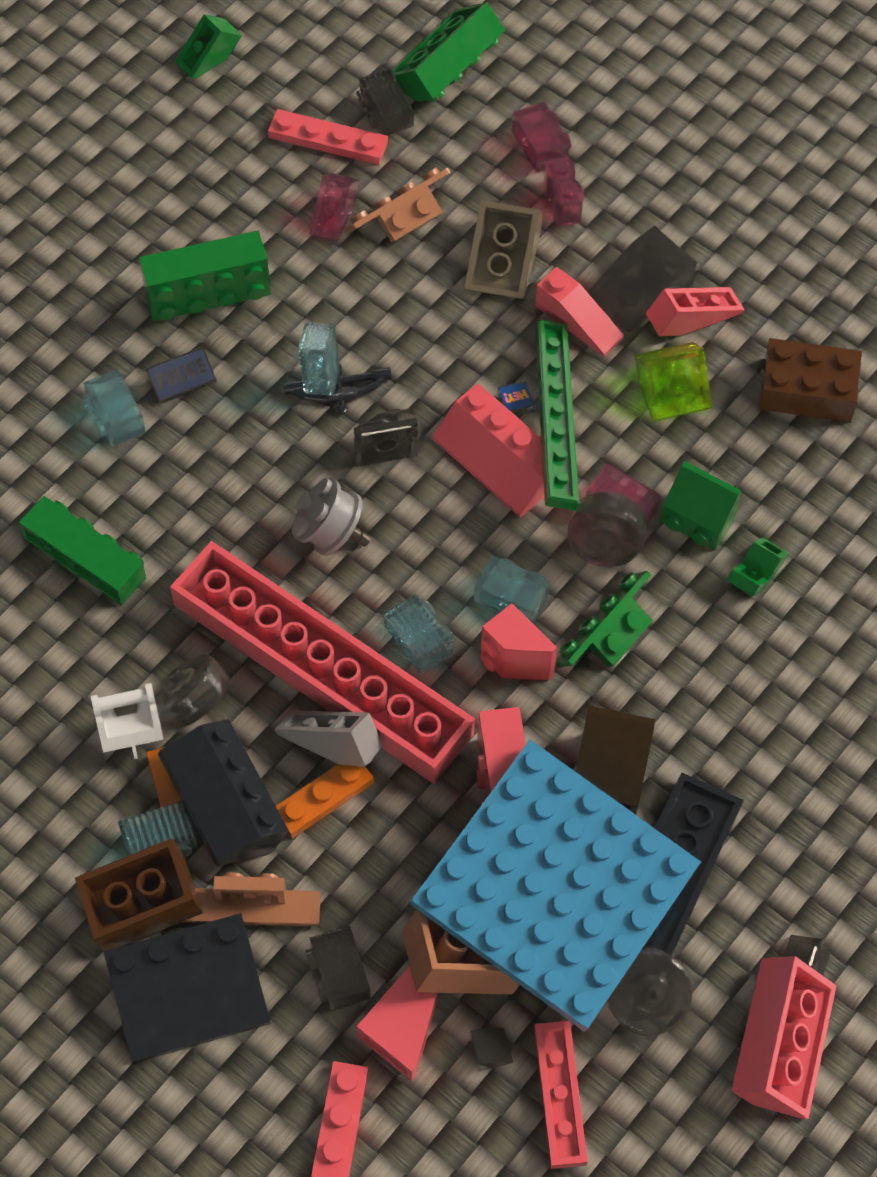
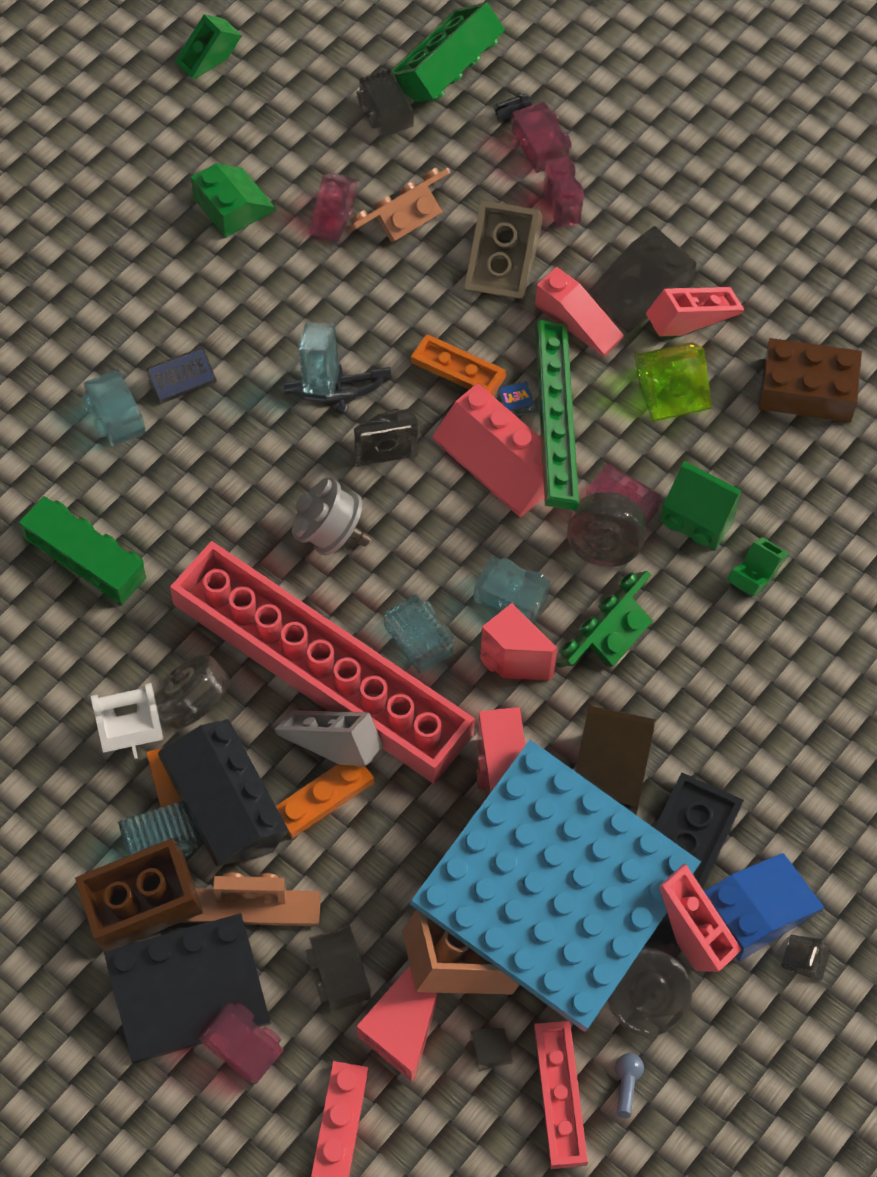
(205, 275): green brick -> none
(229, 197): none -> green slope
(242, 1043): none -> clear pink brick
(328, 137): coral plate -> none
(457, 365): none -> orange plate
(506, 108): none -> black pin
(629, 1069): none -> sand blue bar
(697, 923): none -> coral slope
(763, 903): none -> blue slope
(784, 1037): coral slope -> none

